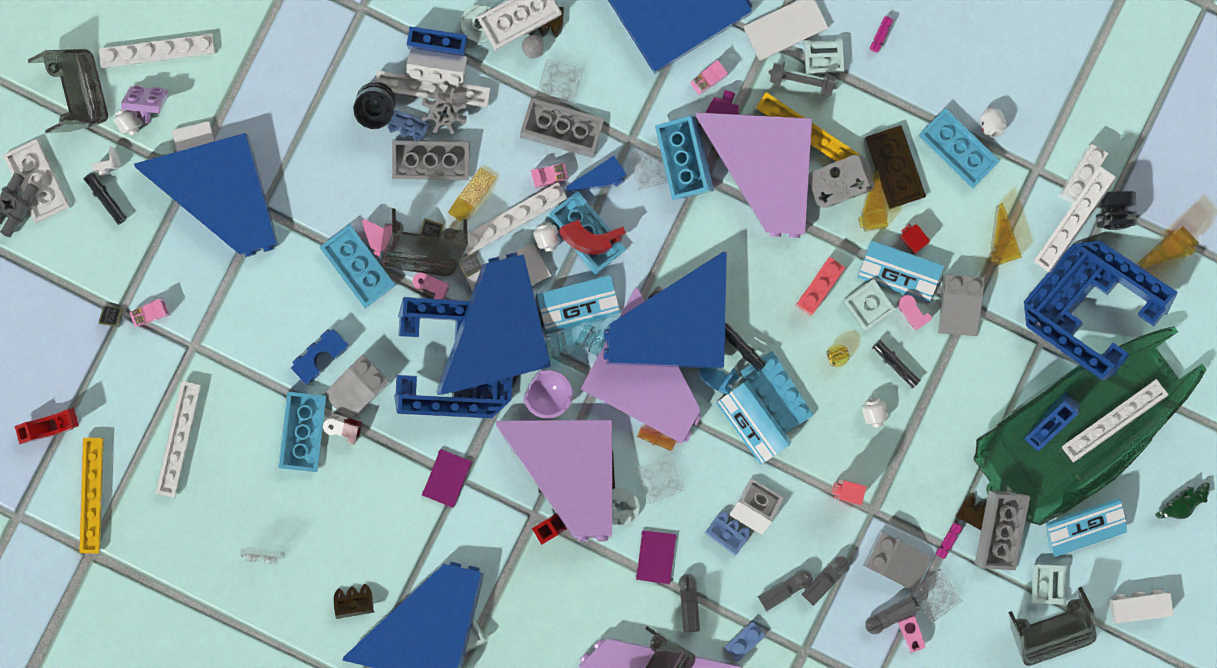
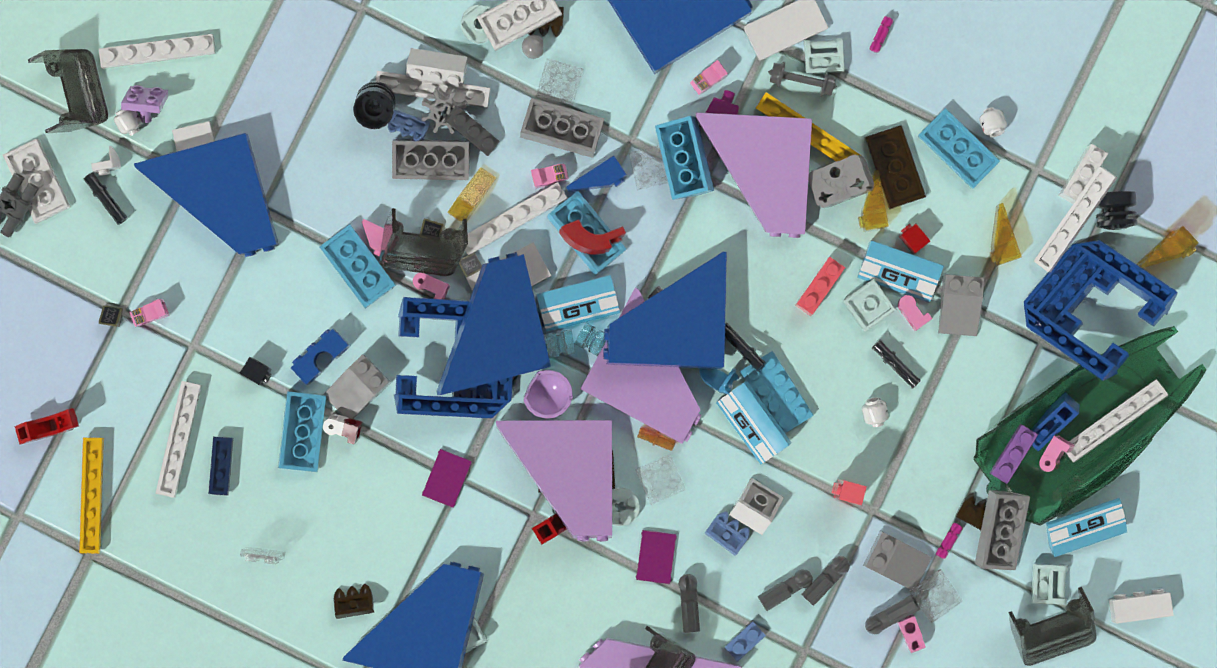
(220, 466): none -> dark blue plate
(256, 371): none -> black brick
(437, 41): blue brick -> none
(471, 130): none -> dark grey plate
(547, 236): white head -> none
(838, 355): clear yellow piece -> none
(1013, 453): none -> medium lavender plate
(1051, 457): none -> bright pink leg
(1184, 505): dark green animal -> none

